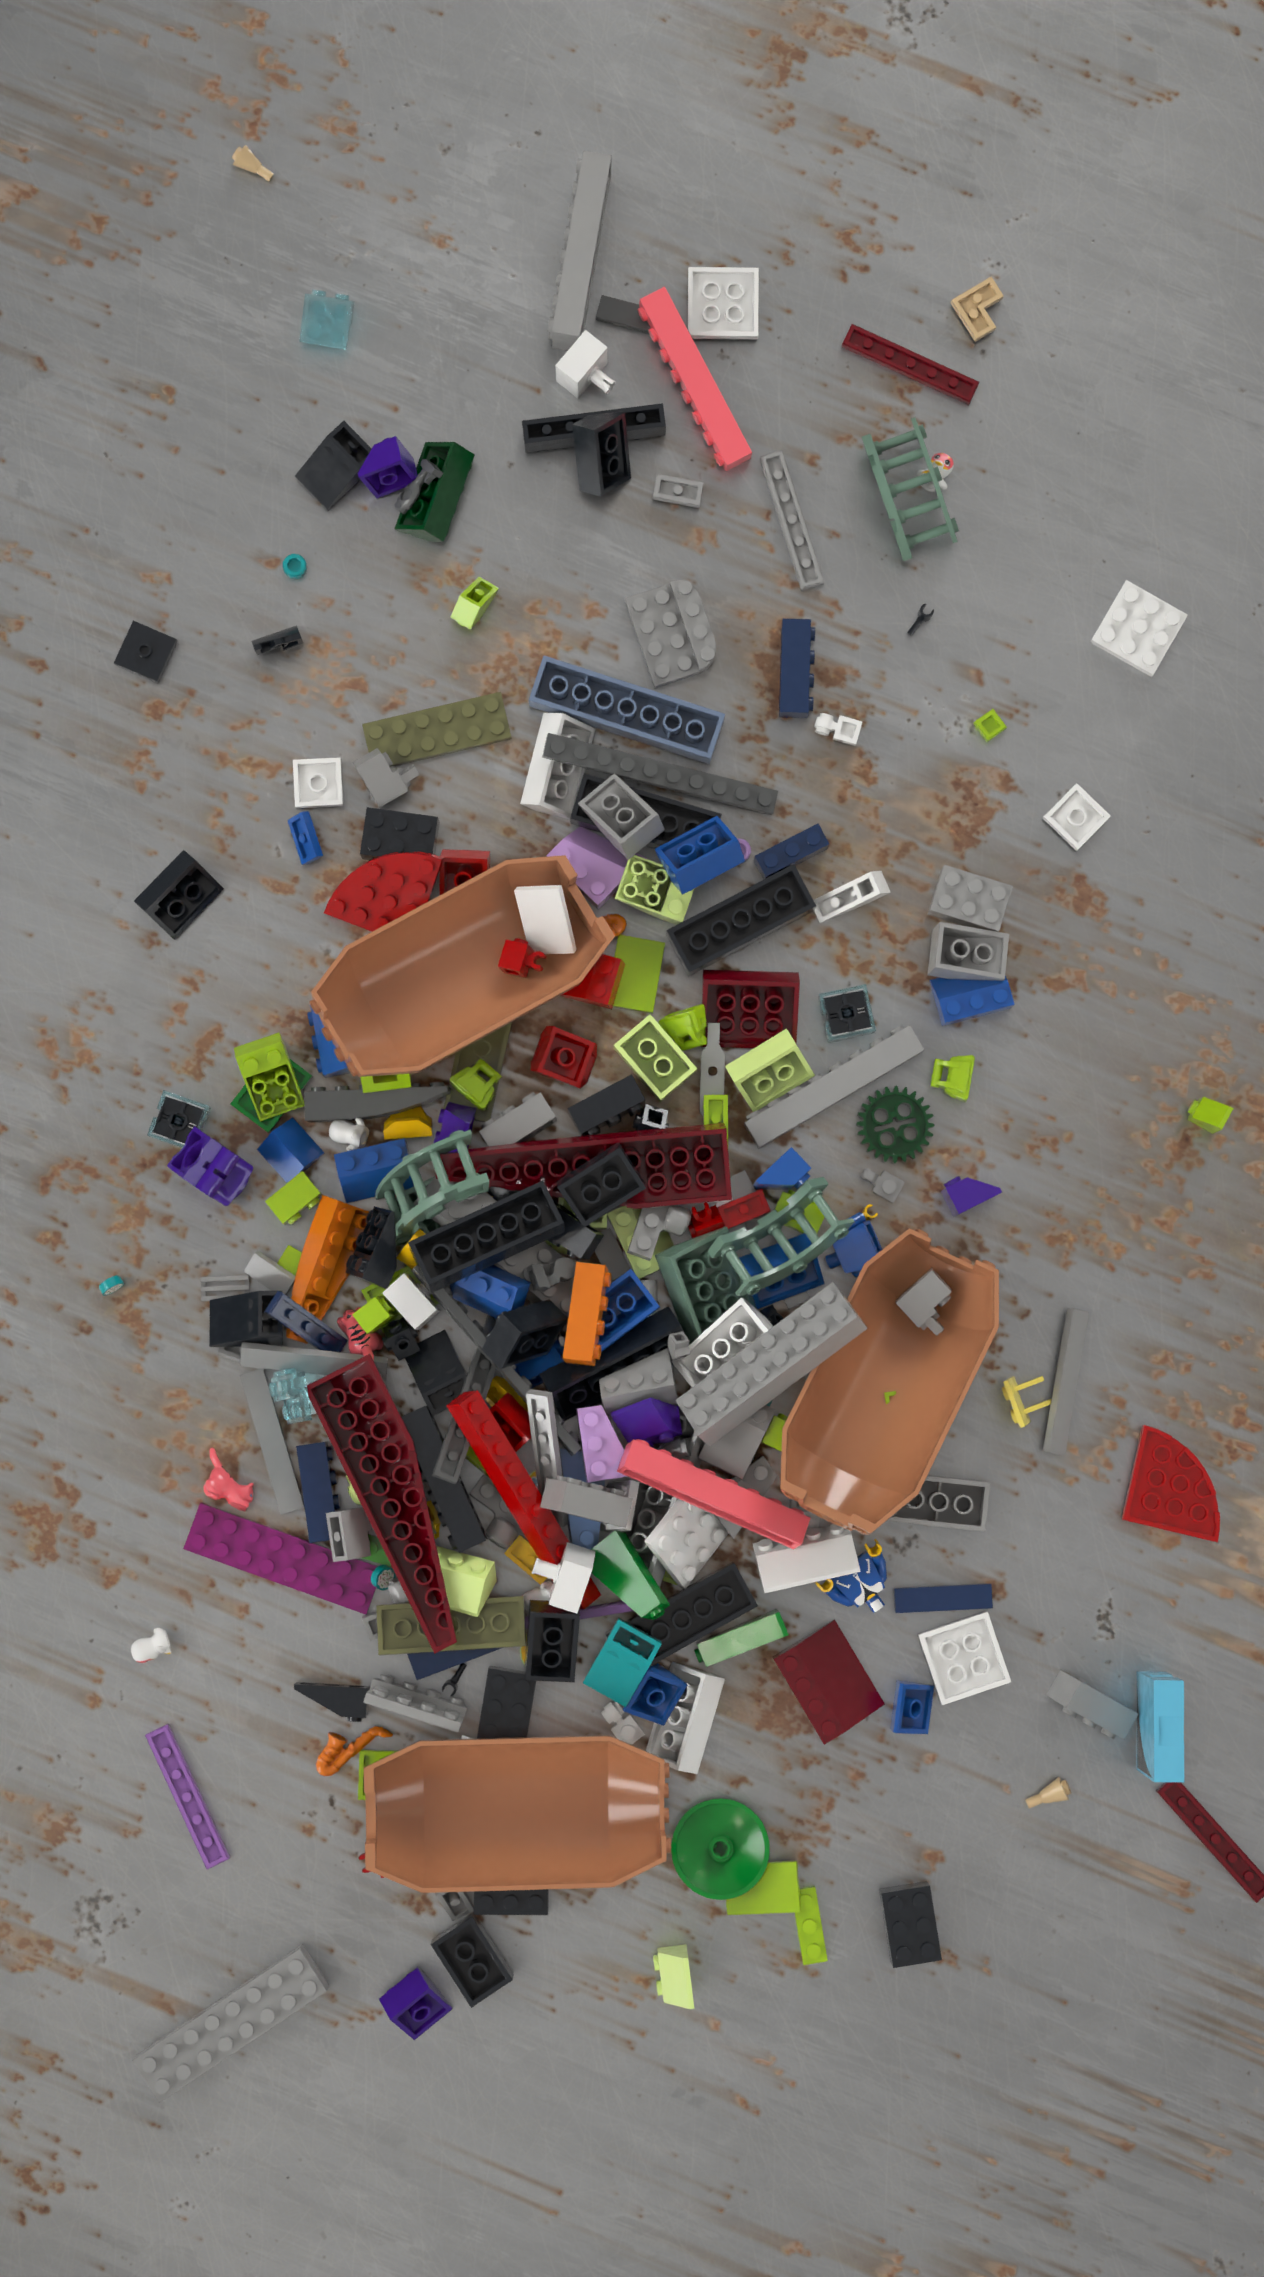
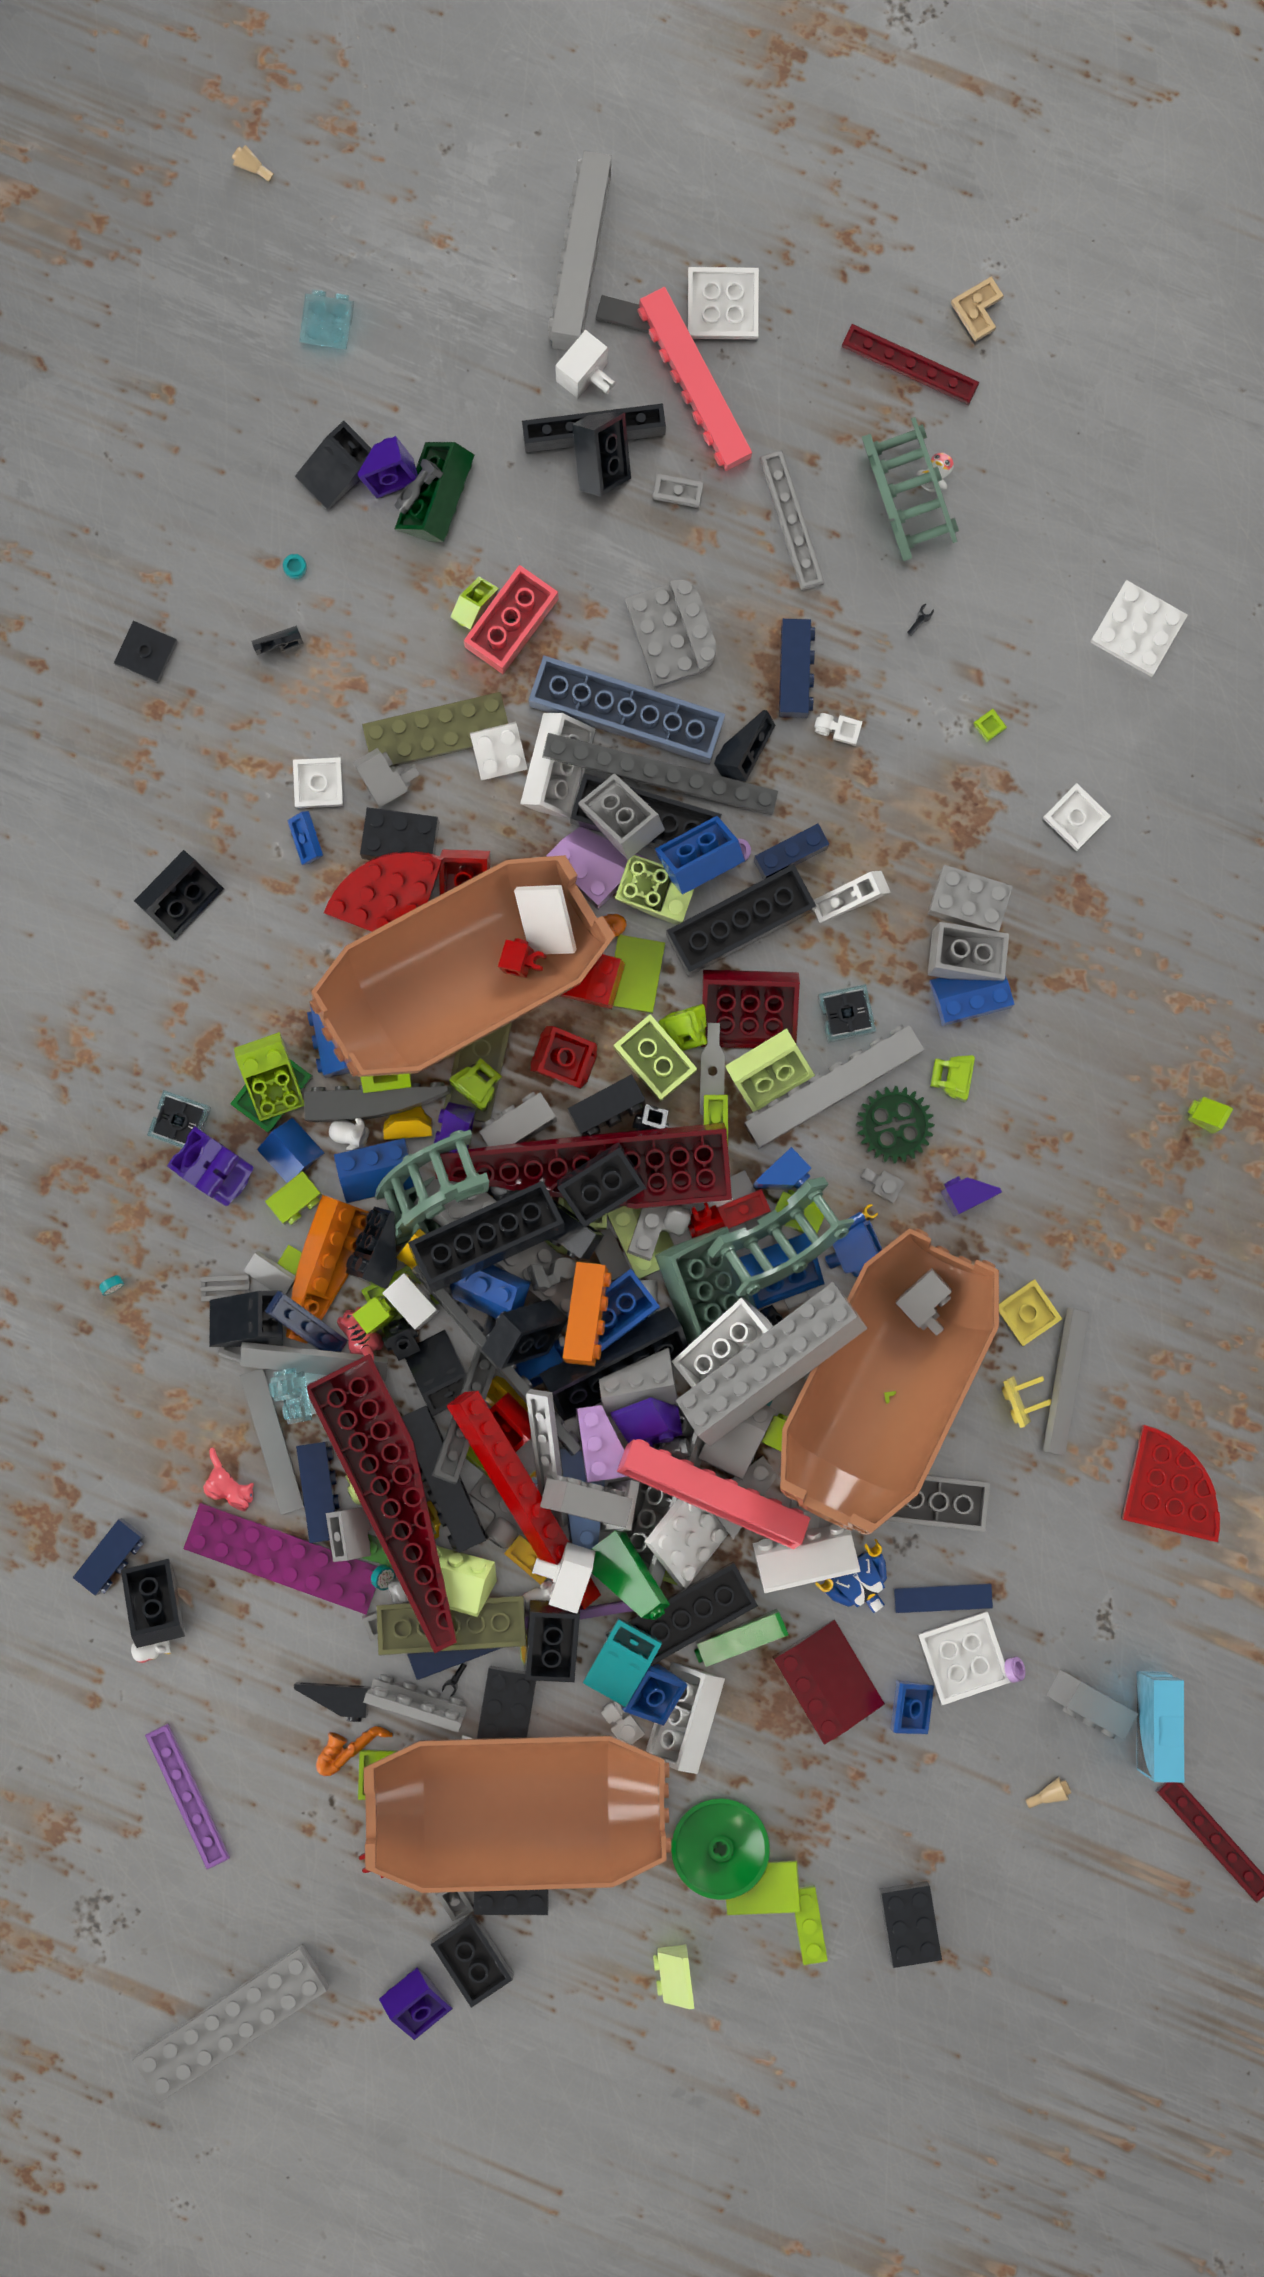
(109, 1557): none -> dark blue brick
(152, 1603): none -> black brick
(498, 751): none -> white plate
(521, 599): none -> coral brick
(678, 1345): light grey piece -> none
(744, 748): none -> black slope
(1014, 1669): none -> lavender tile
(1028, 1313): none -> light yellow plate

